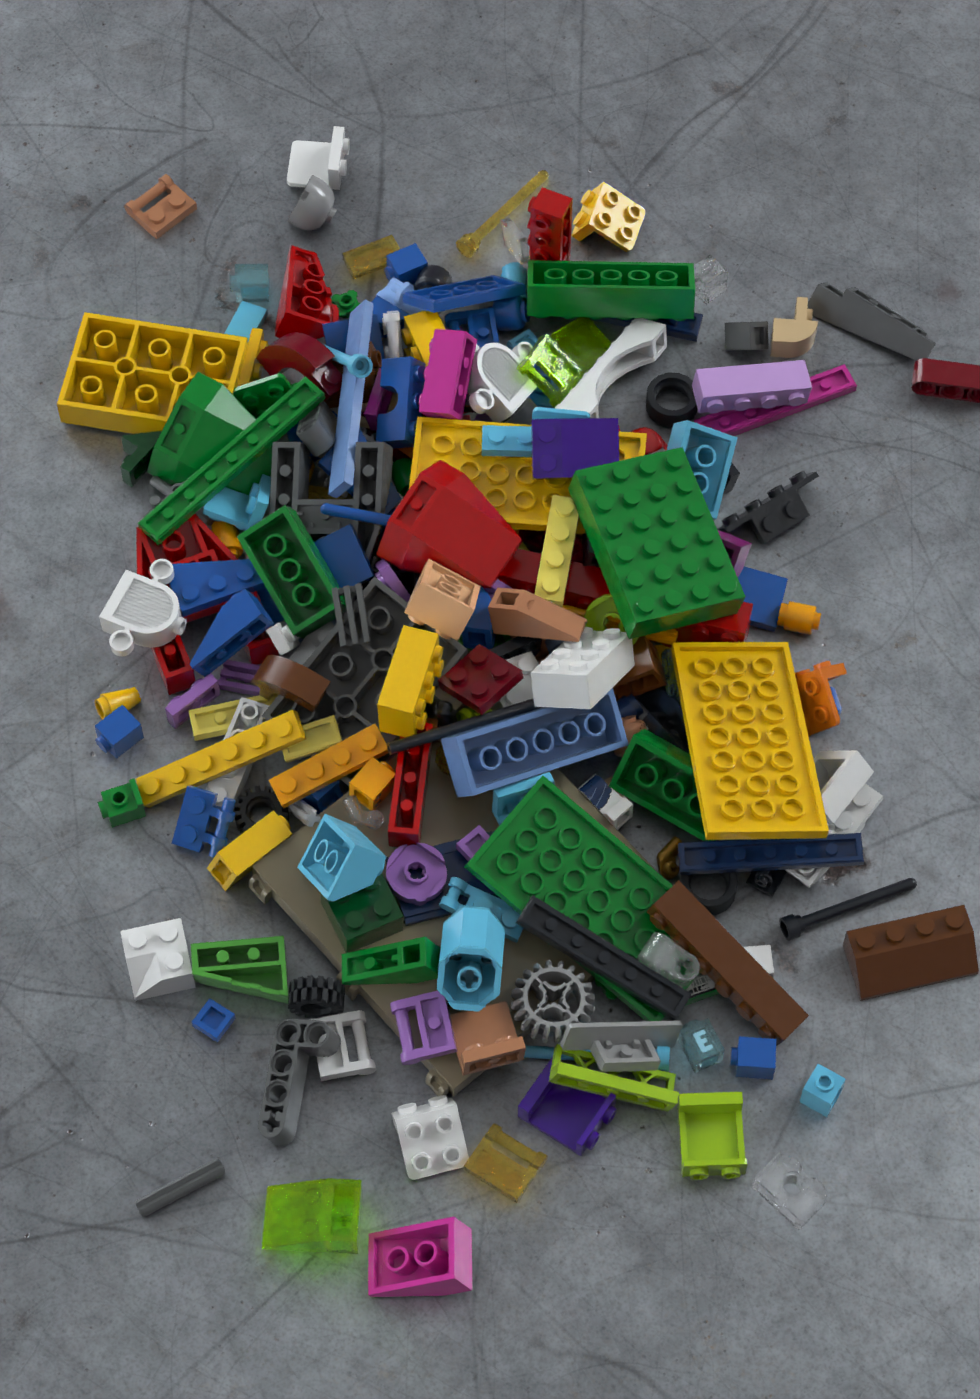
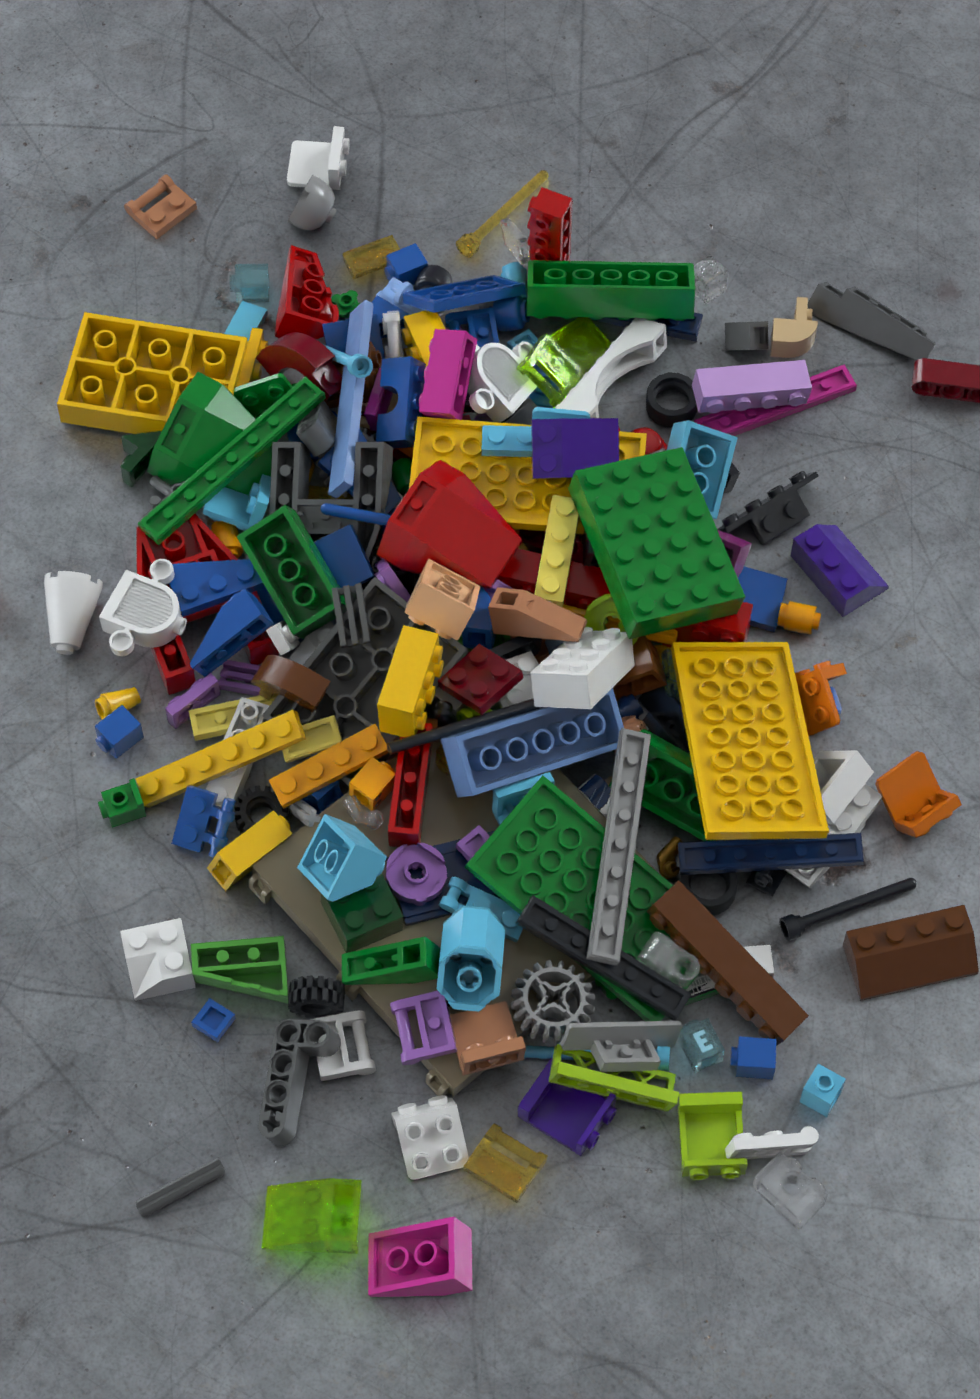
(69, 608): none -> white cone
(610, 216): yellow bracket -> none
(618, 847): none -> light grey tile
(769, 1145): none -> white plate
(836, 568): none -> dark purple slope
(915, 796): none -> orange bracket

